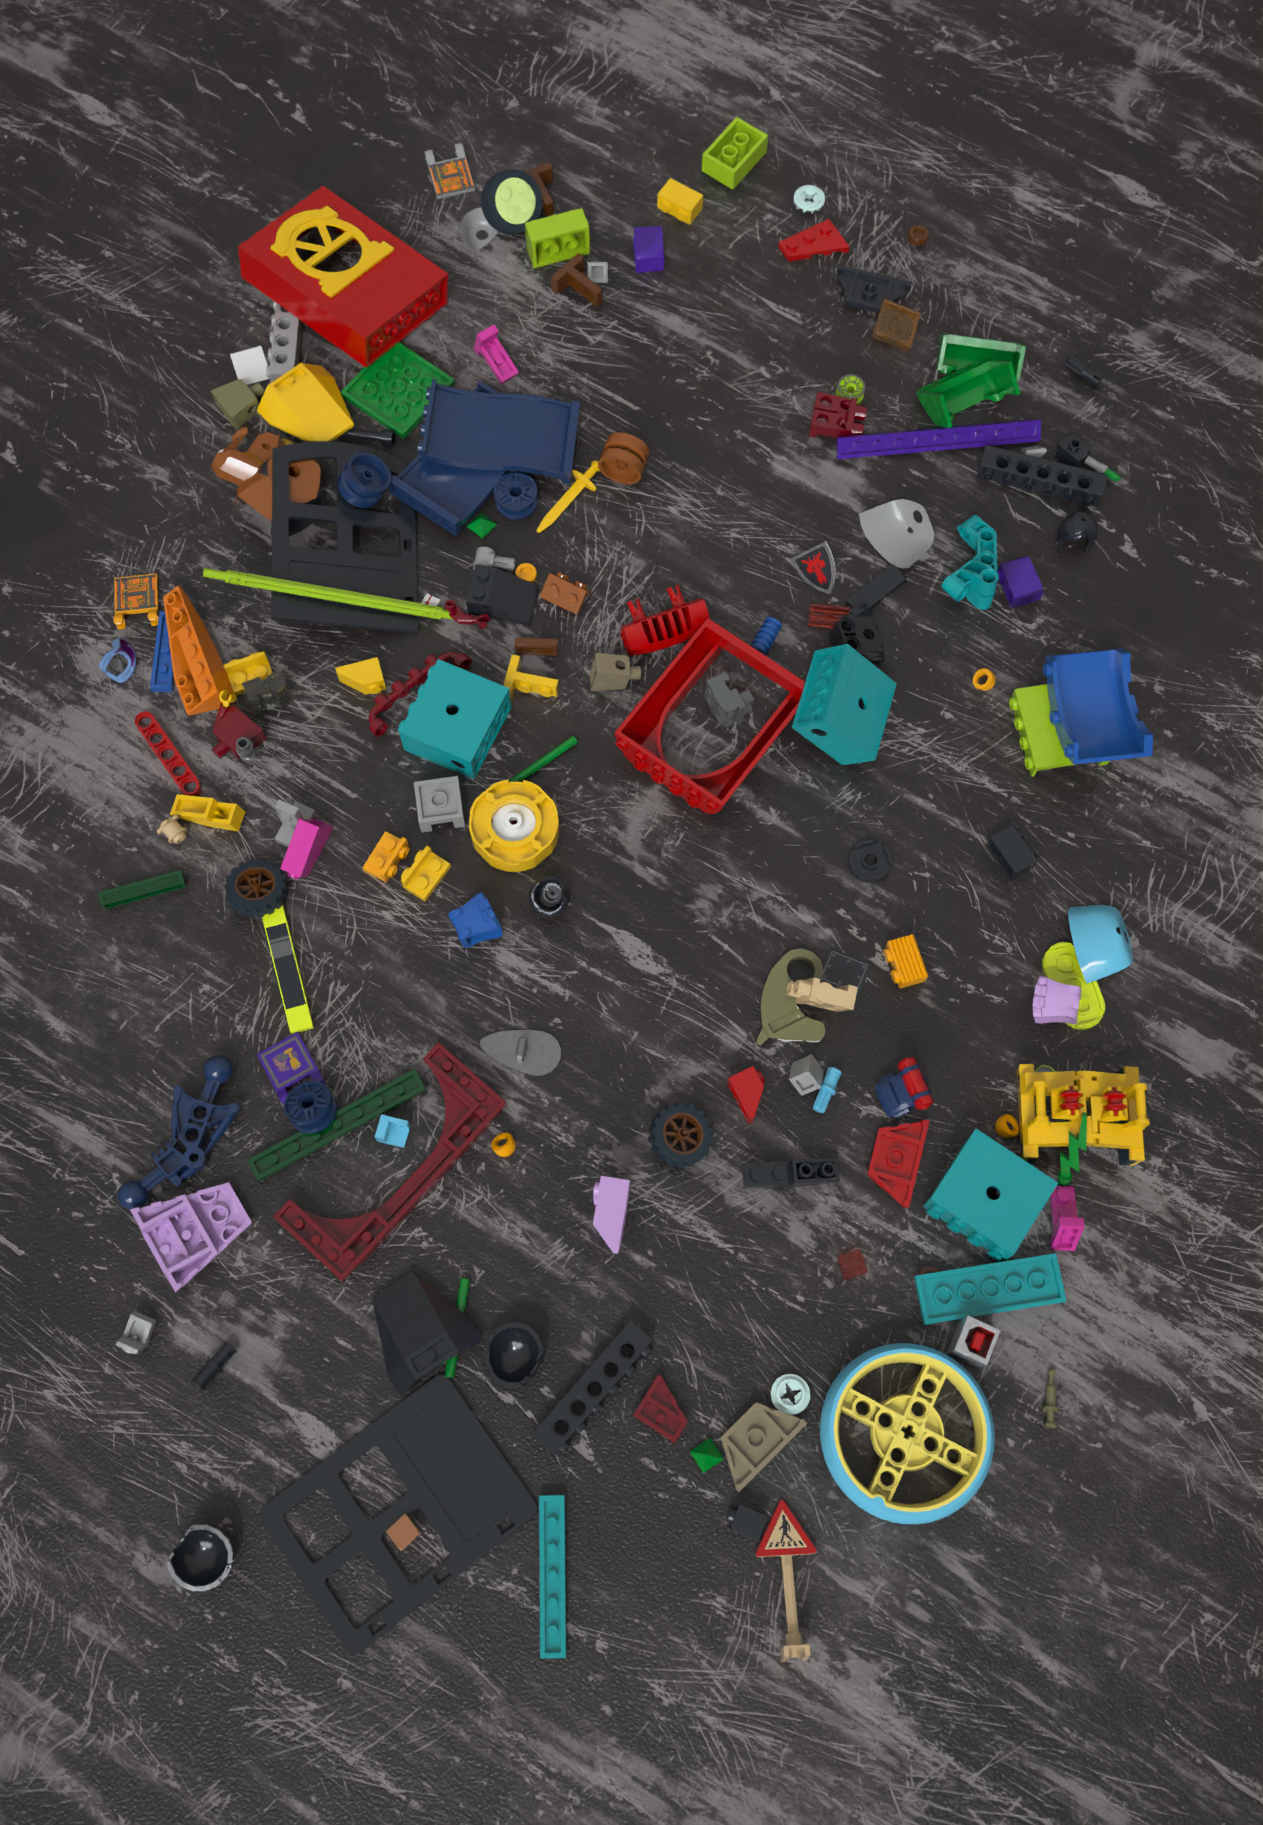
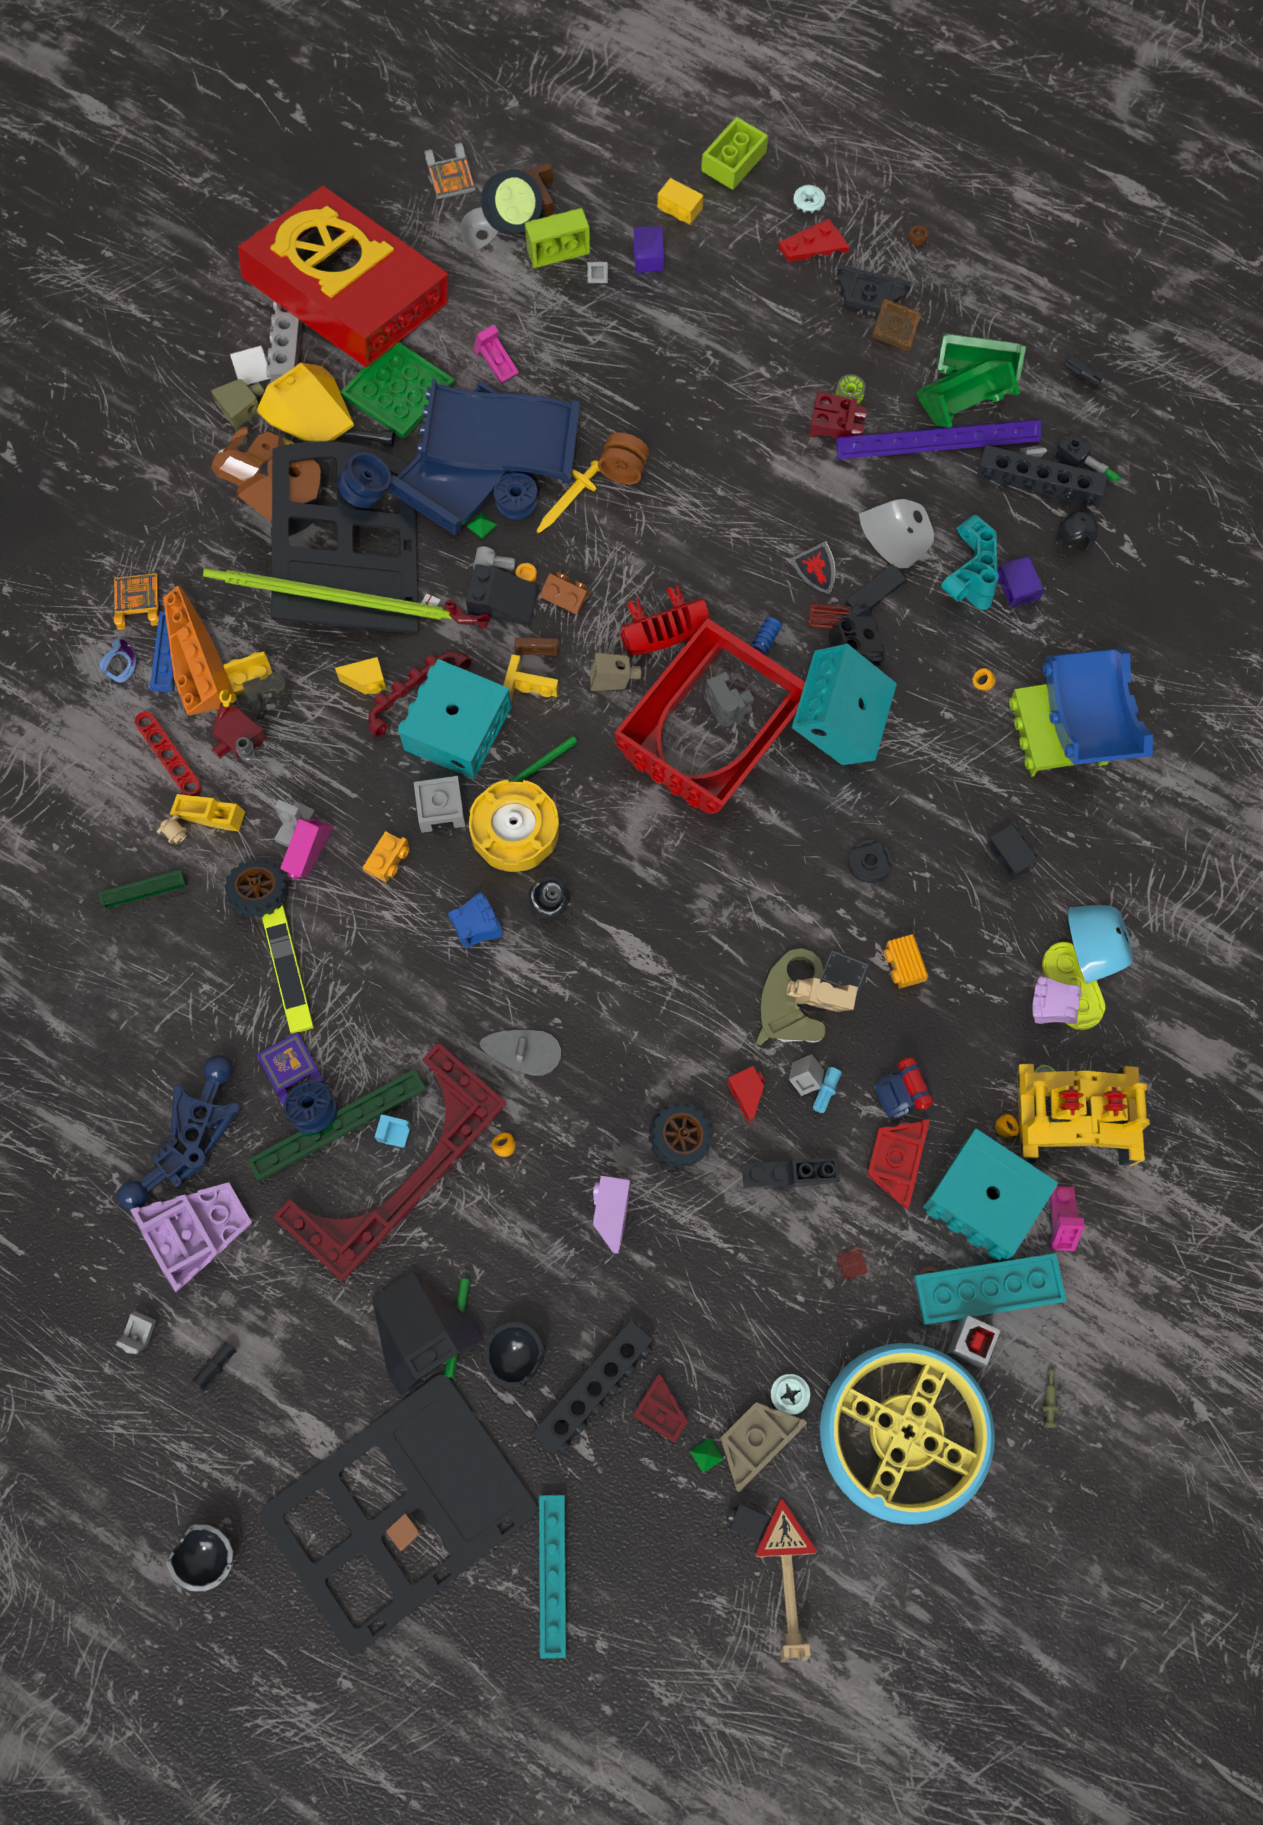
(424, 873): yellow bracket -> none
(573, 275): reddish brown bracket -> none
(1064, 1175): green piece -> none

